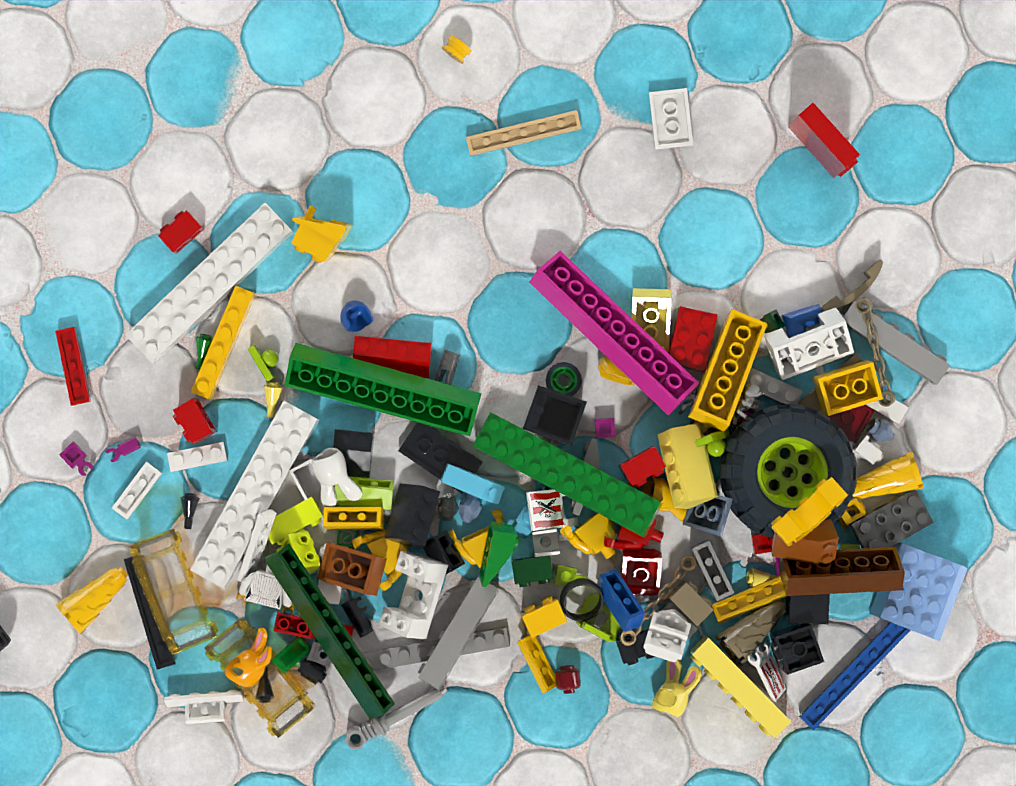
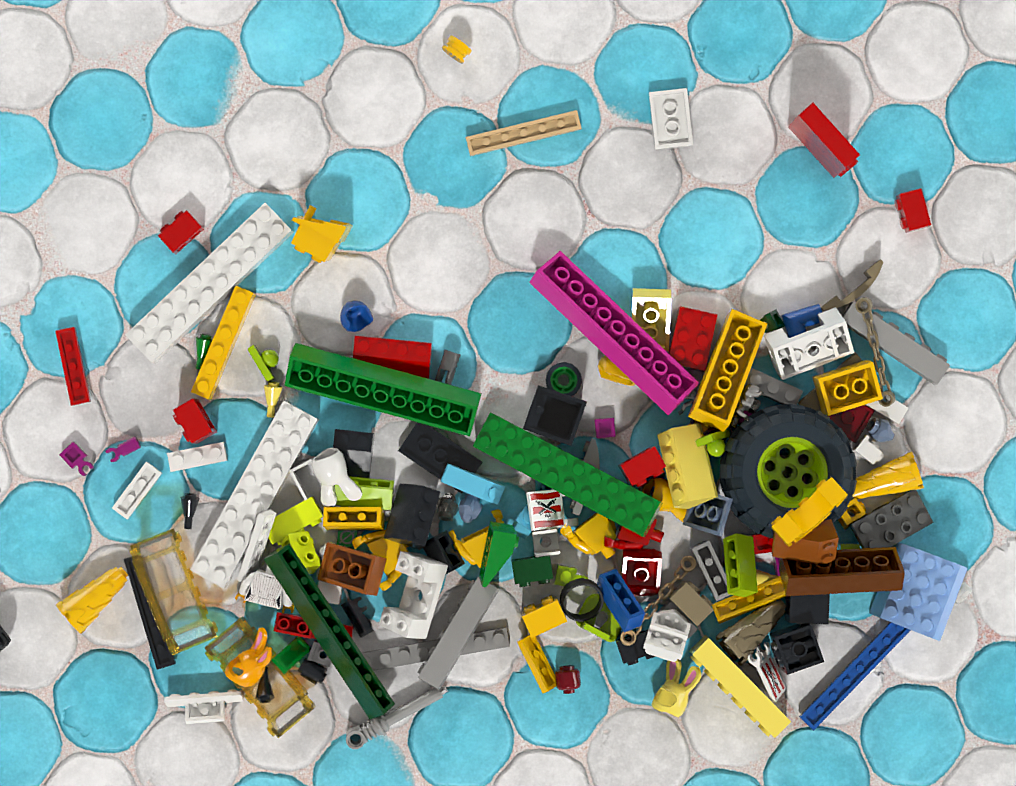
(740, 565): none -> lime brick
(912, 210): none -> red brick

